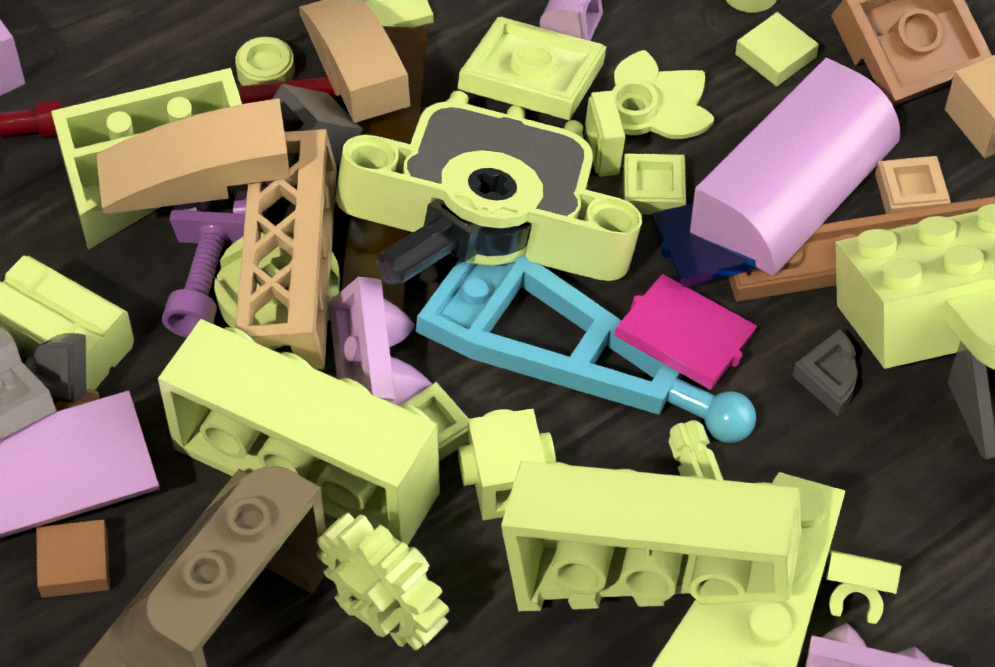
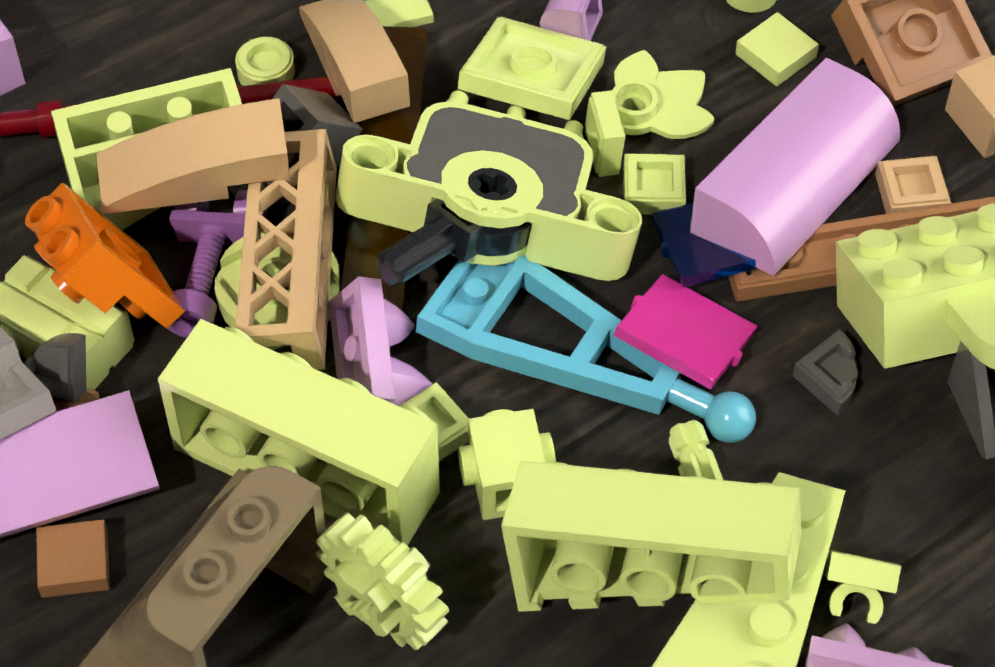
(98, 259): none -> orange plate

